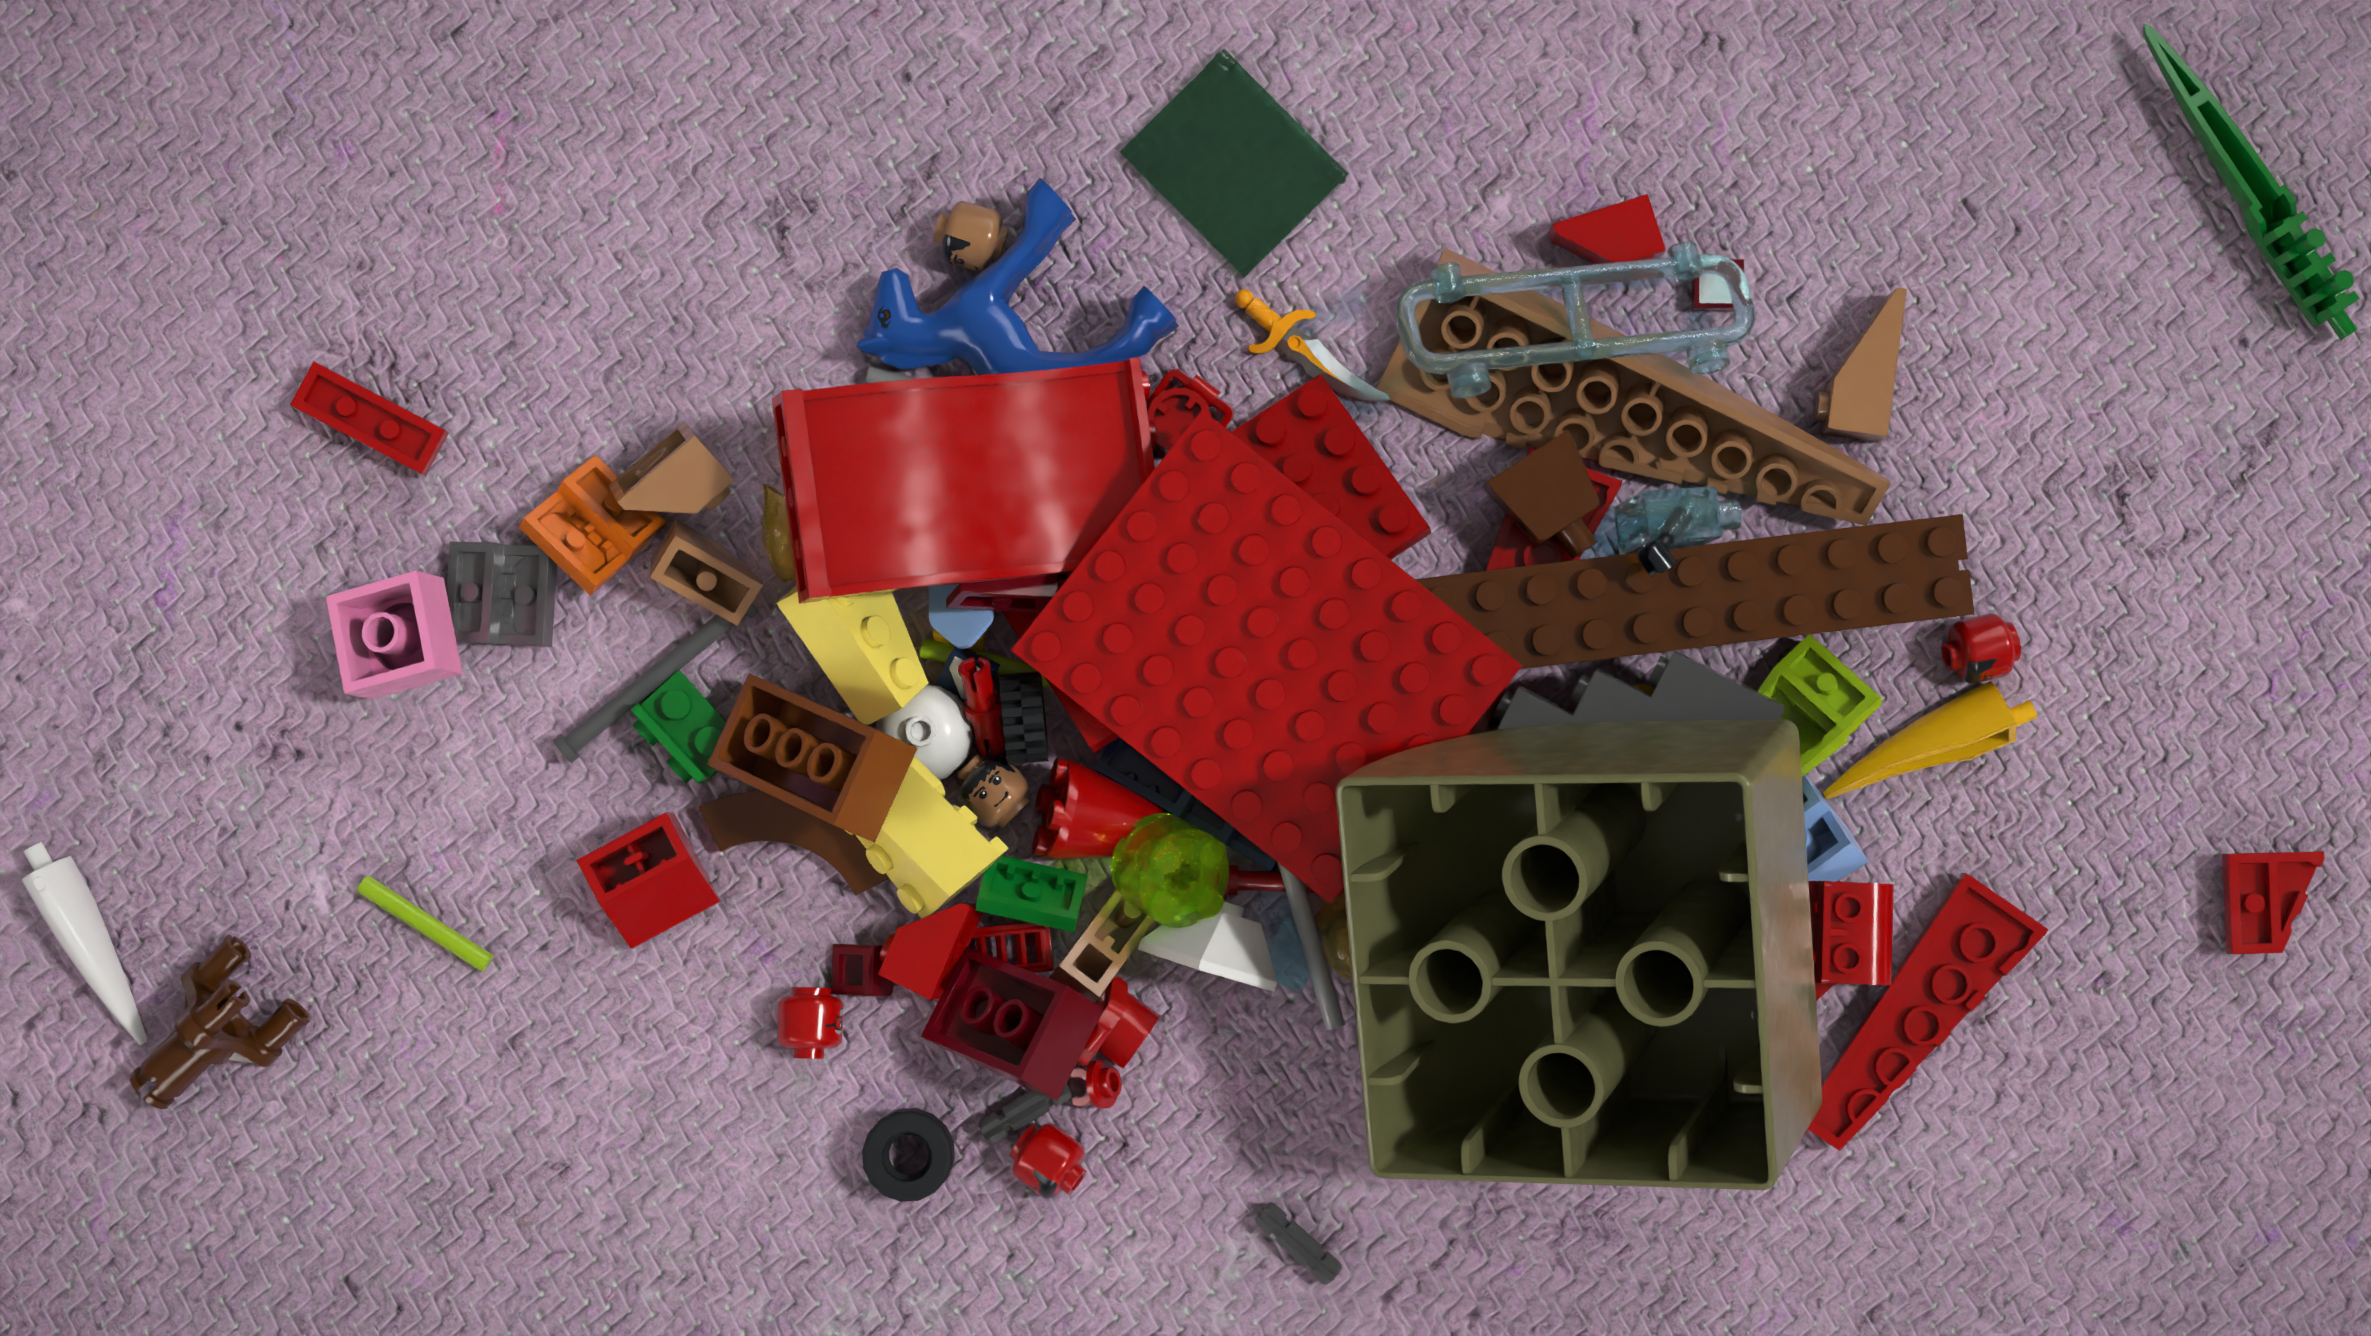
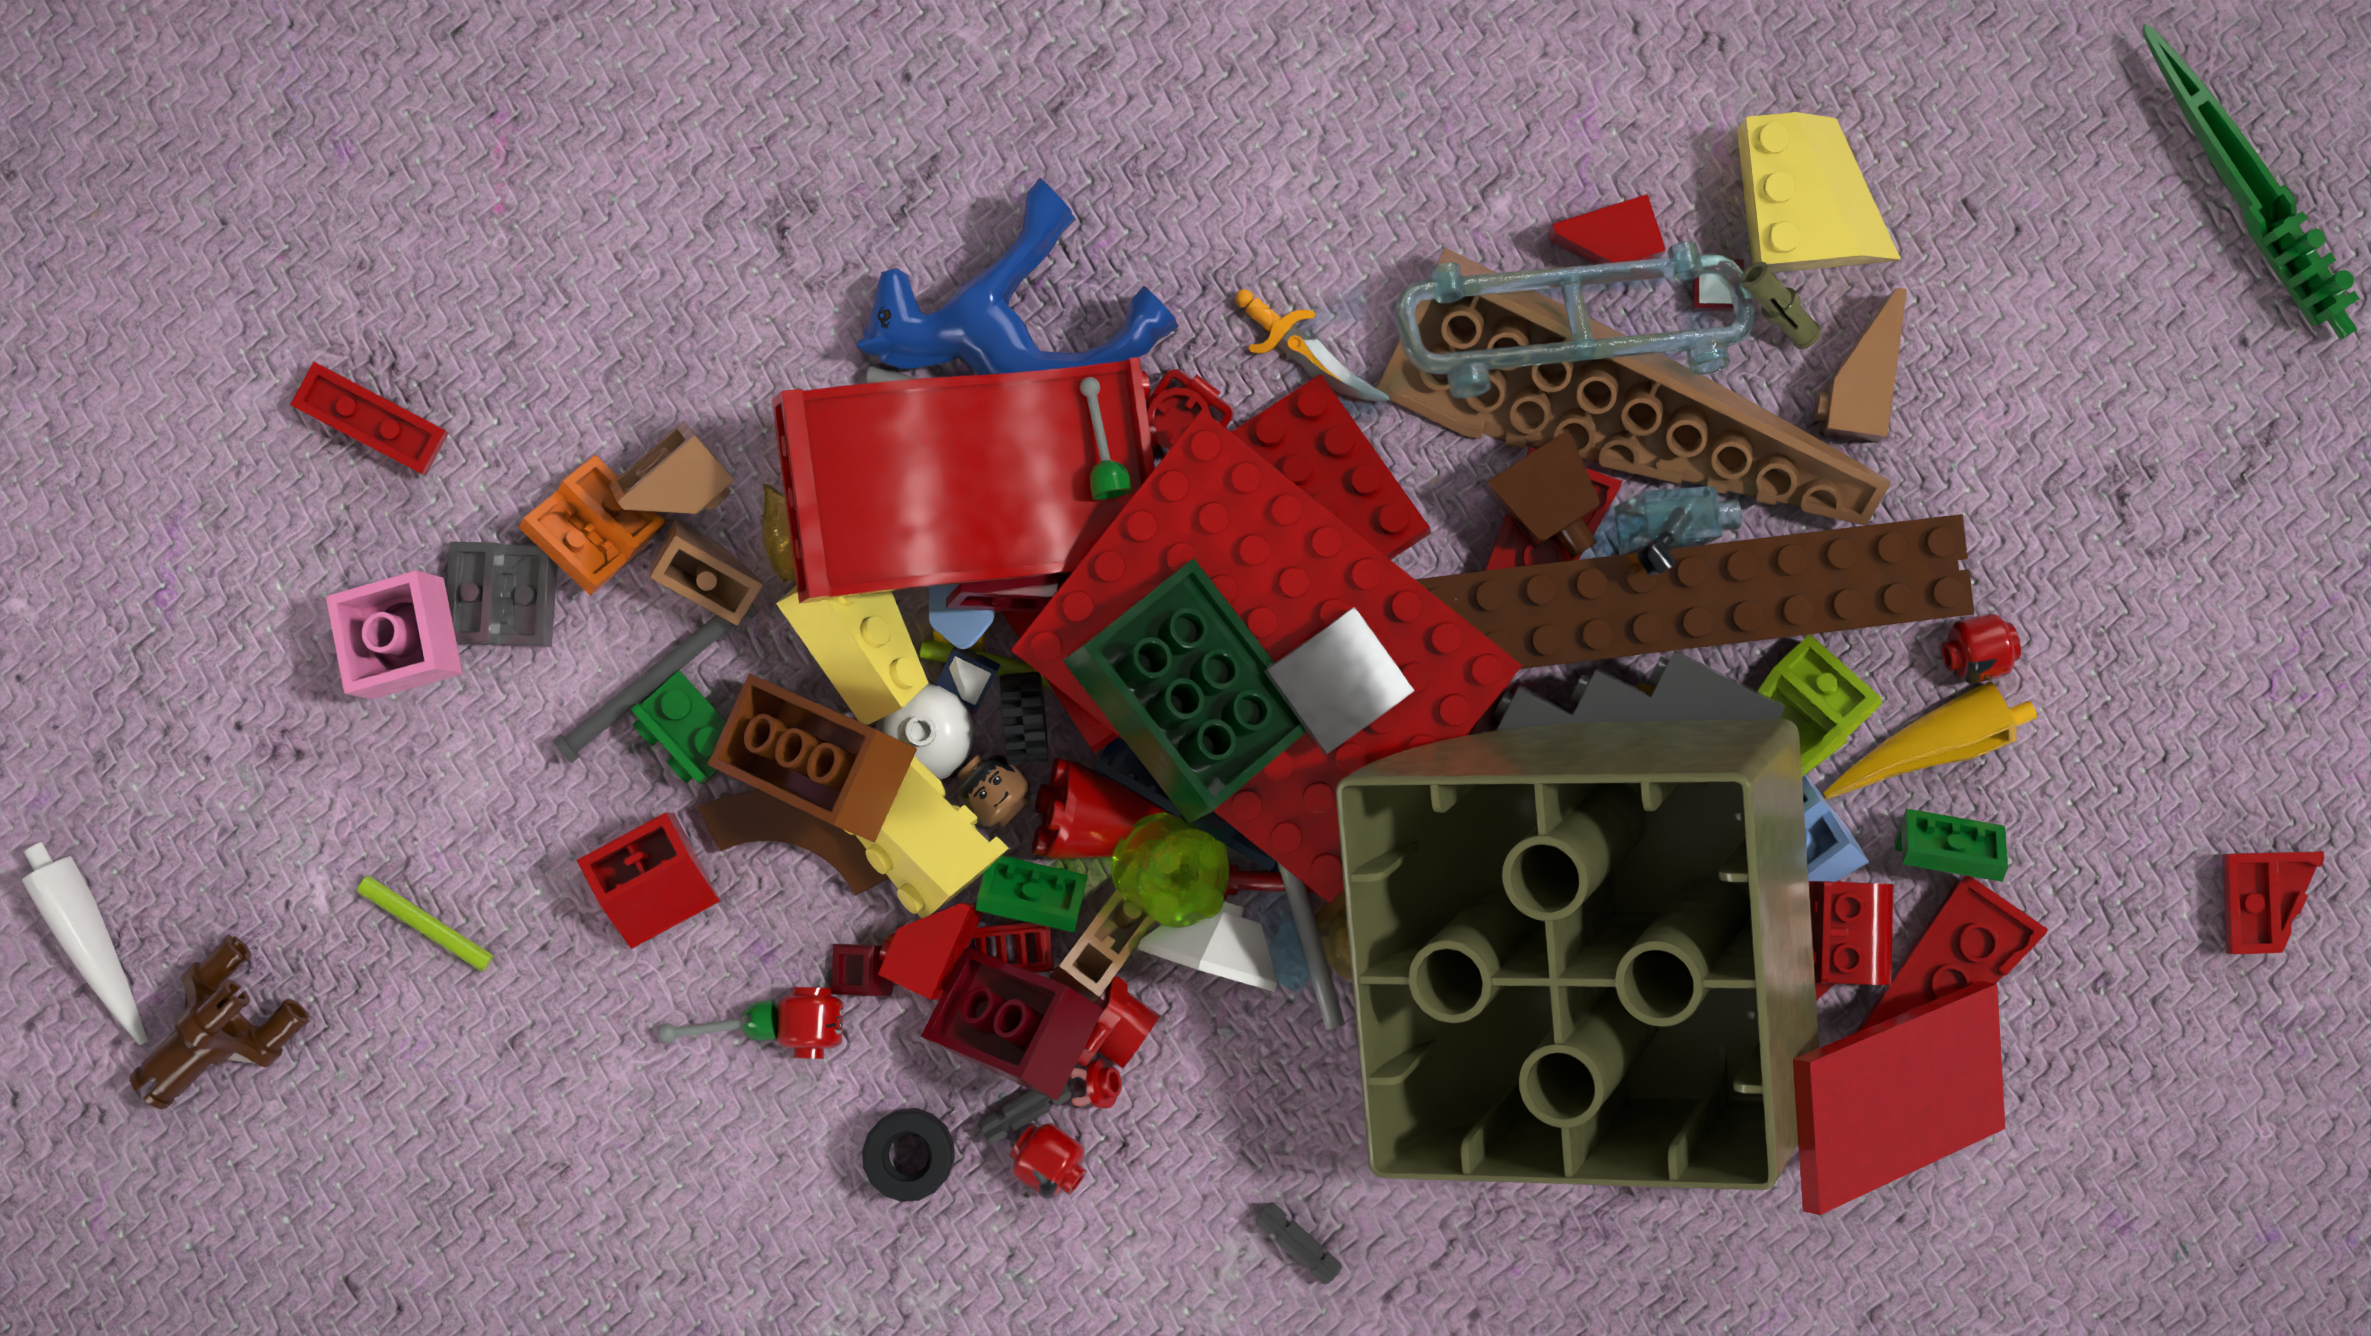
(757, 1022): none -> hinge
(971, 236): medium nougat head -> none
(982, 706): red pin -> none
(1108, 477): none -> hinge
(1188, 691): none -> dark green slope
(1234, 163): clear green piece -> none
(1339, 681): none -> flat silver slope
(1781, 305): none -> olive pin
(1807, 196): none -> light yellow wedge
(1898, 1096): none -> red tile
(1952, 845): none -> green bracket

